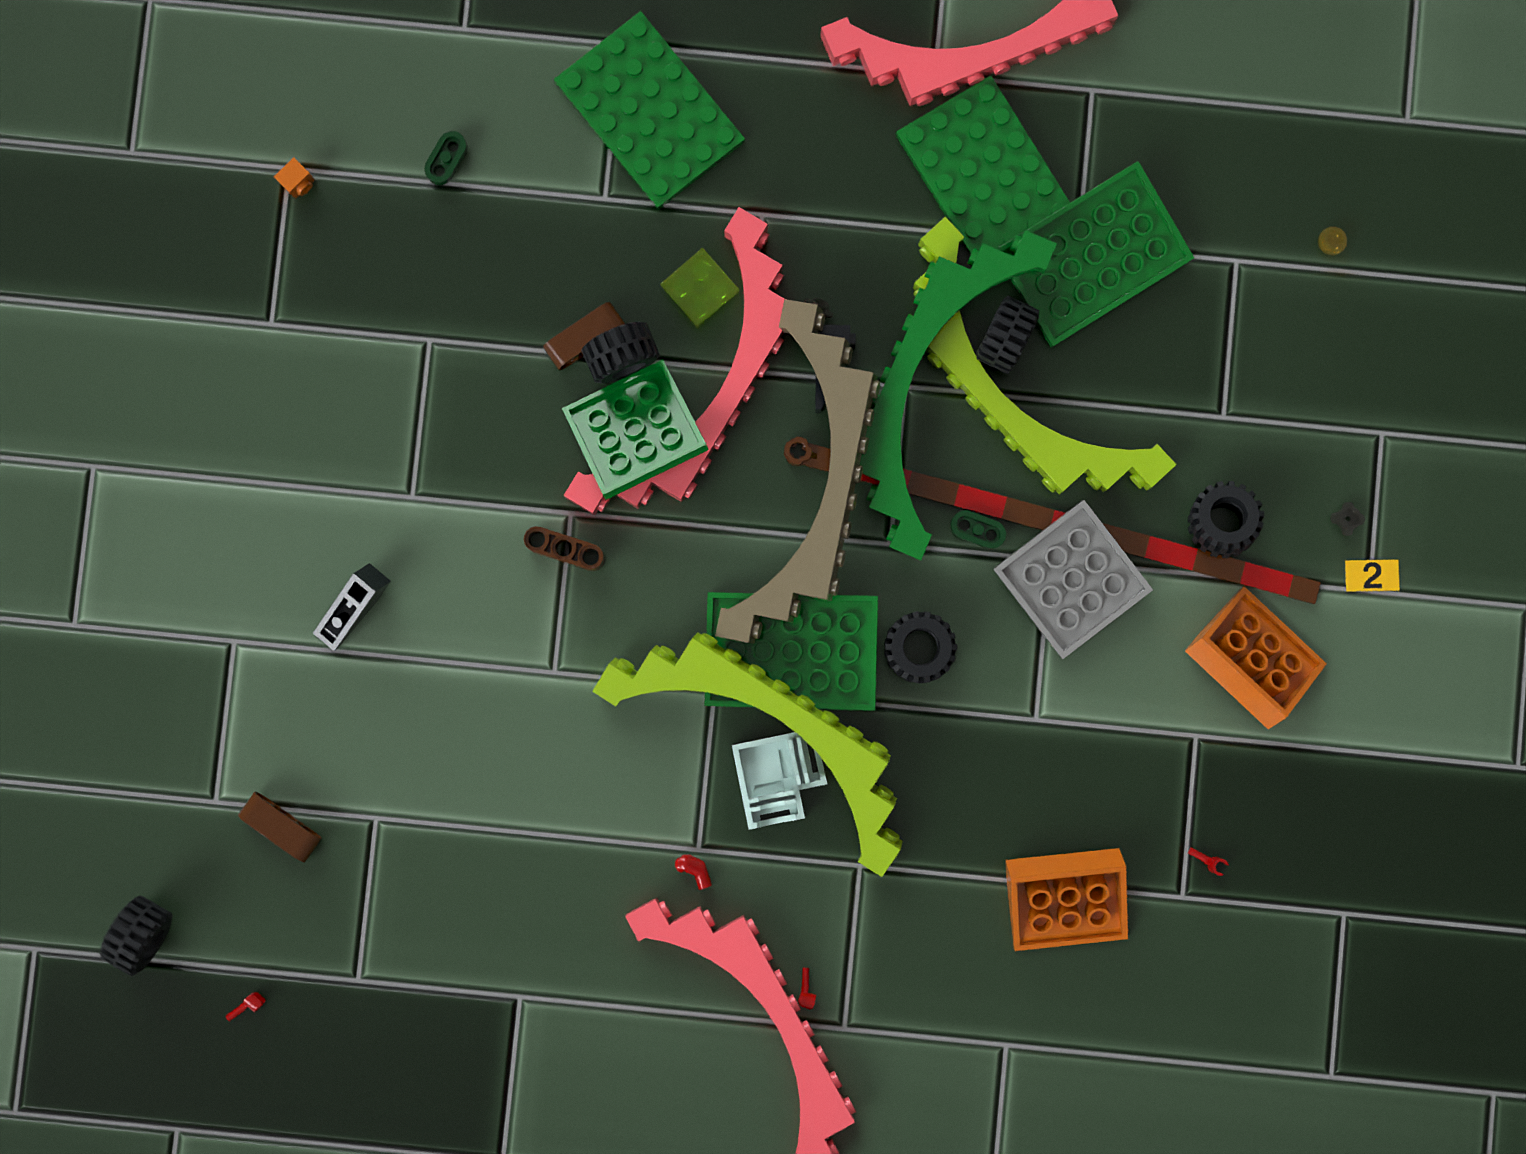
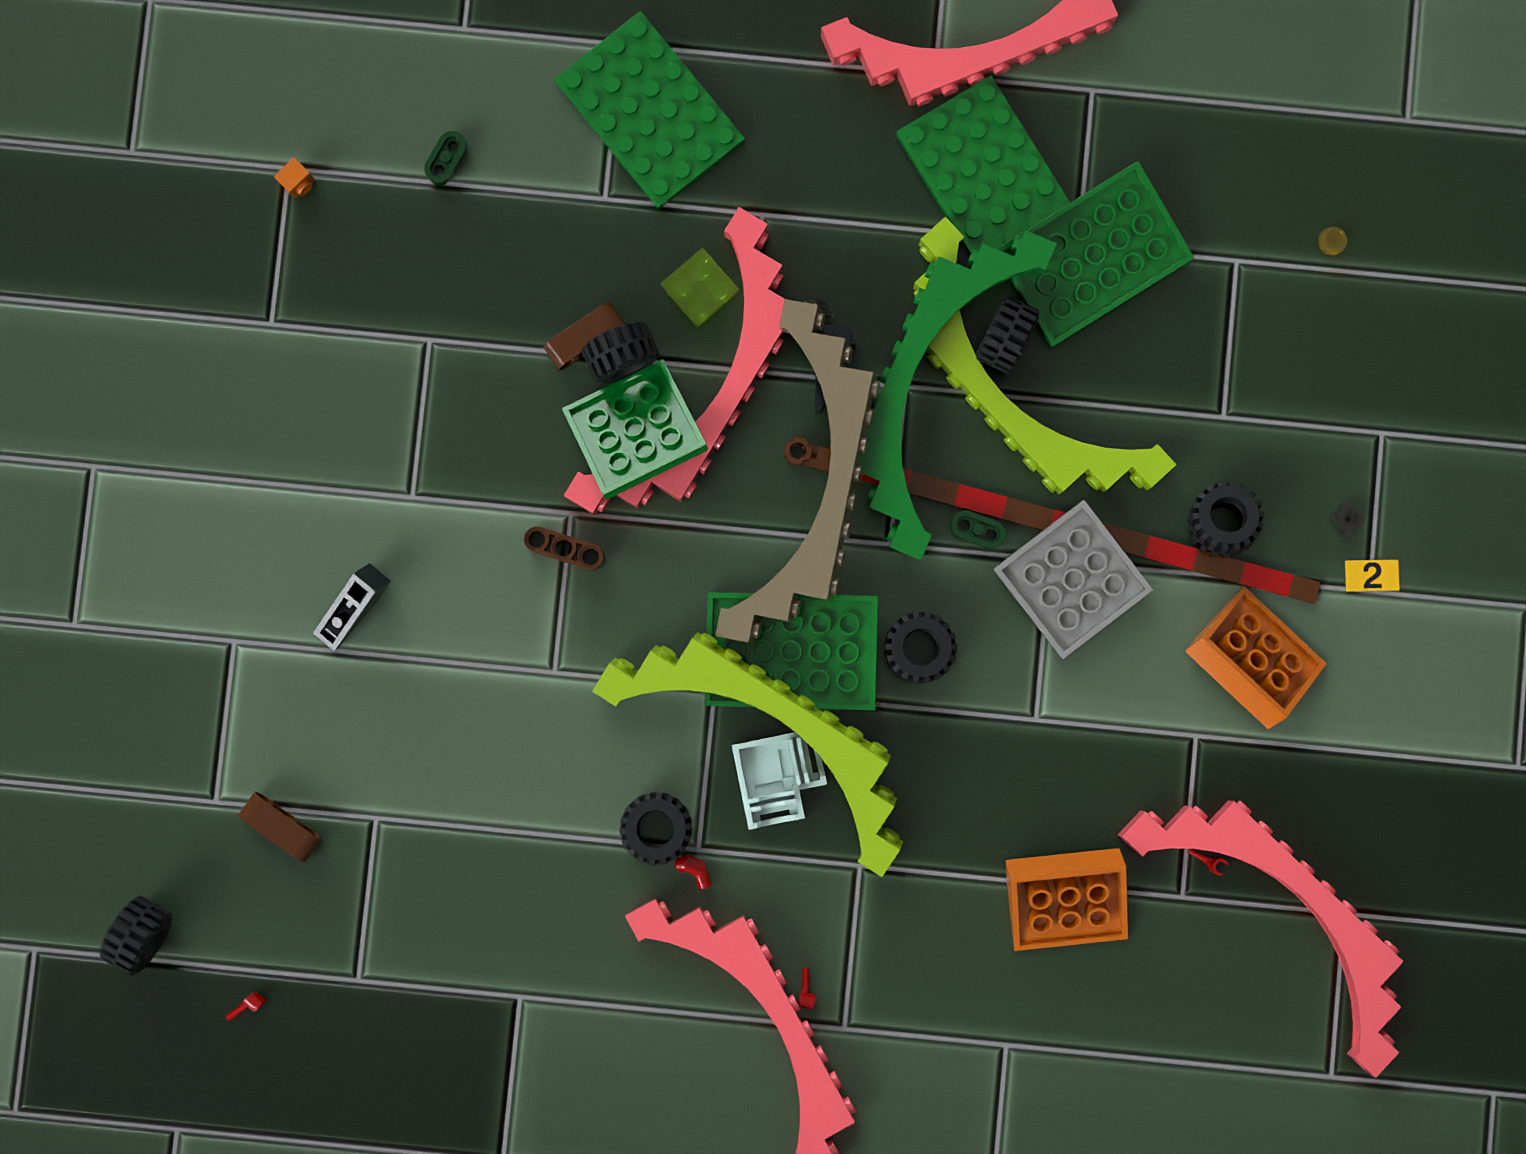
(656, 853): none -> black tyre
(1362, 954): none -> coral arch

